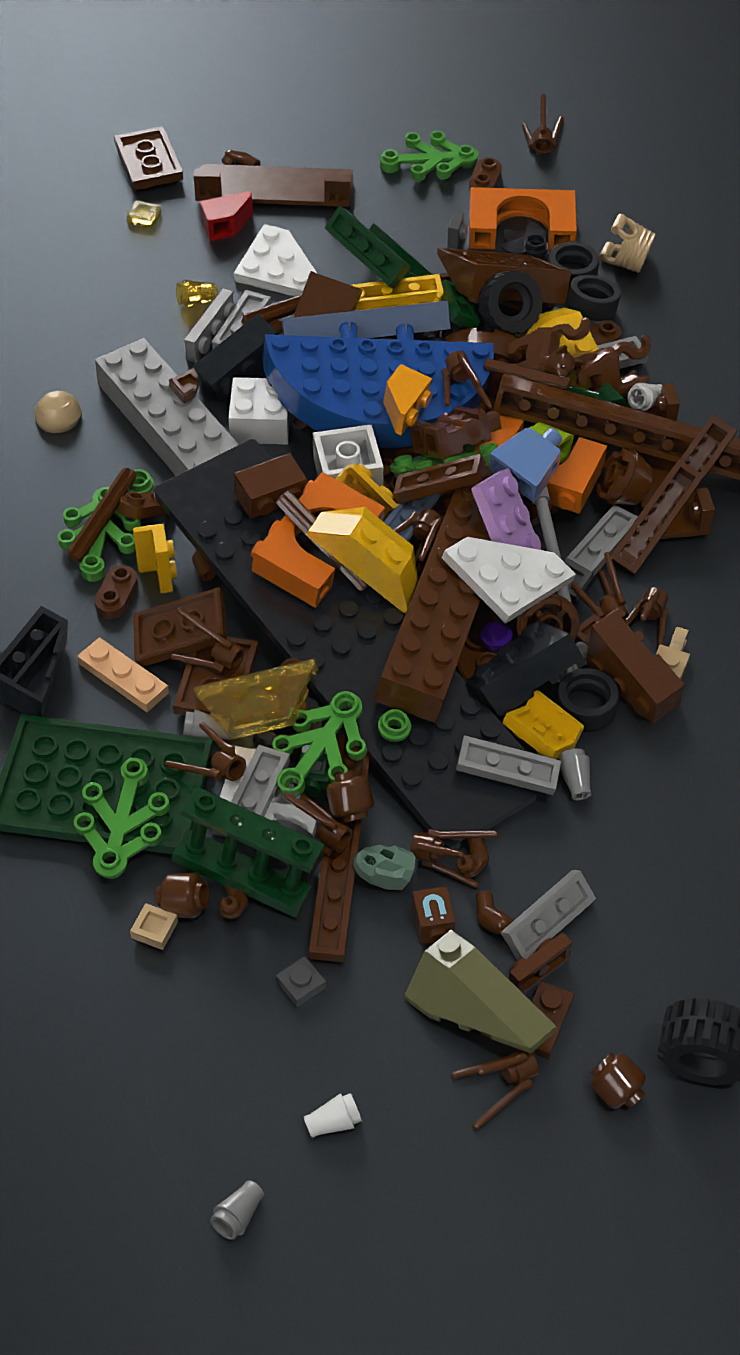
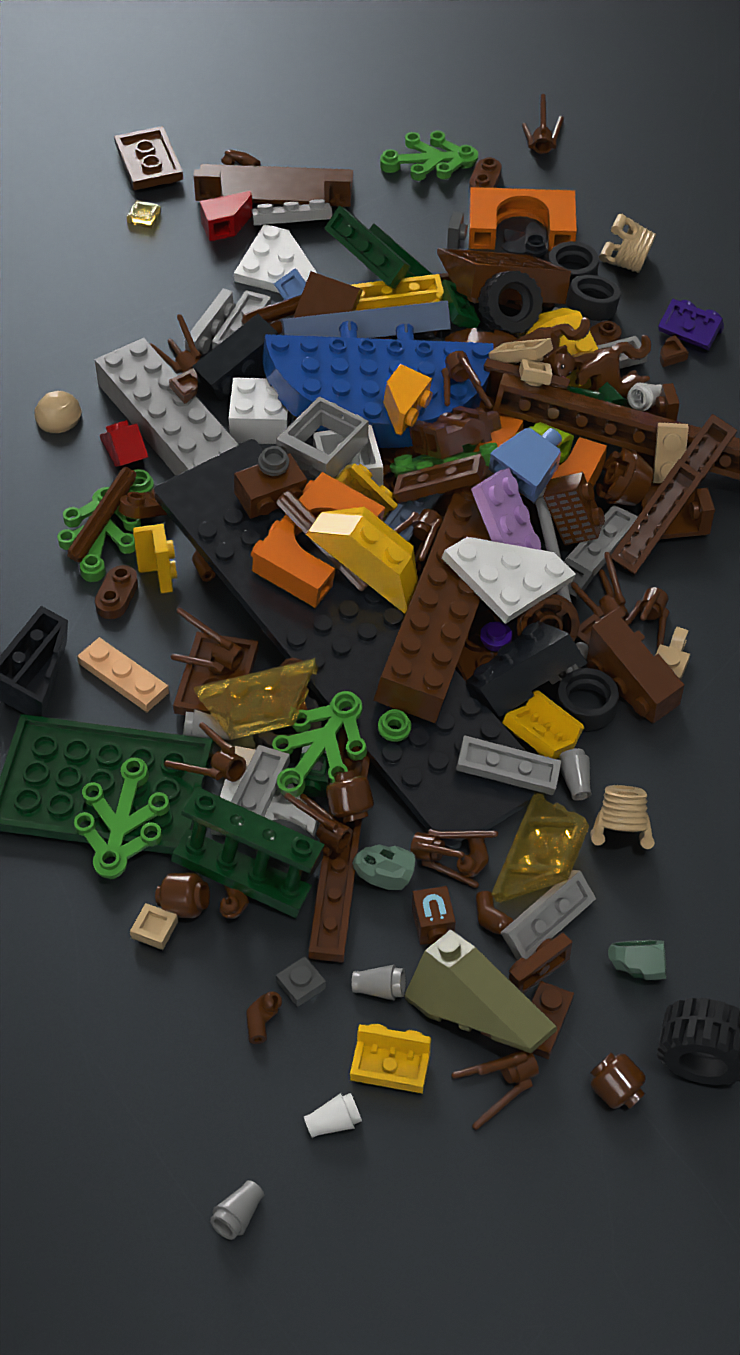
(124, 443): none -> red slope
(165, 632): reddish brown tile -> none
(184, 359): none -> reddish brown plant
(195, 292): clear yellow cone -> none
(260, 1013): none -> reddish brown arm
(273, 461): none -> dark grey plate
(291, 212): none -> light grey plate
(291, 284): none -> medium blue tile
(328, 414): none -> light grey window
(381, 982): none -> light grey cone
(391, 1058): none -> yellow bracket
(515, 351): none -> tan plate
(535, 372): none -> tan plate
(541, 850): none -> clear yellow wing
(574, 508): none -> reddish brown brick
(623, 810): none -> tan piece
(640, 958): none -> sand green rock
(670, 447): none -> tan plate
(673, 352): none -> reddish brown tile
(691, 323): none -> dark purple bracket

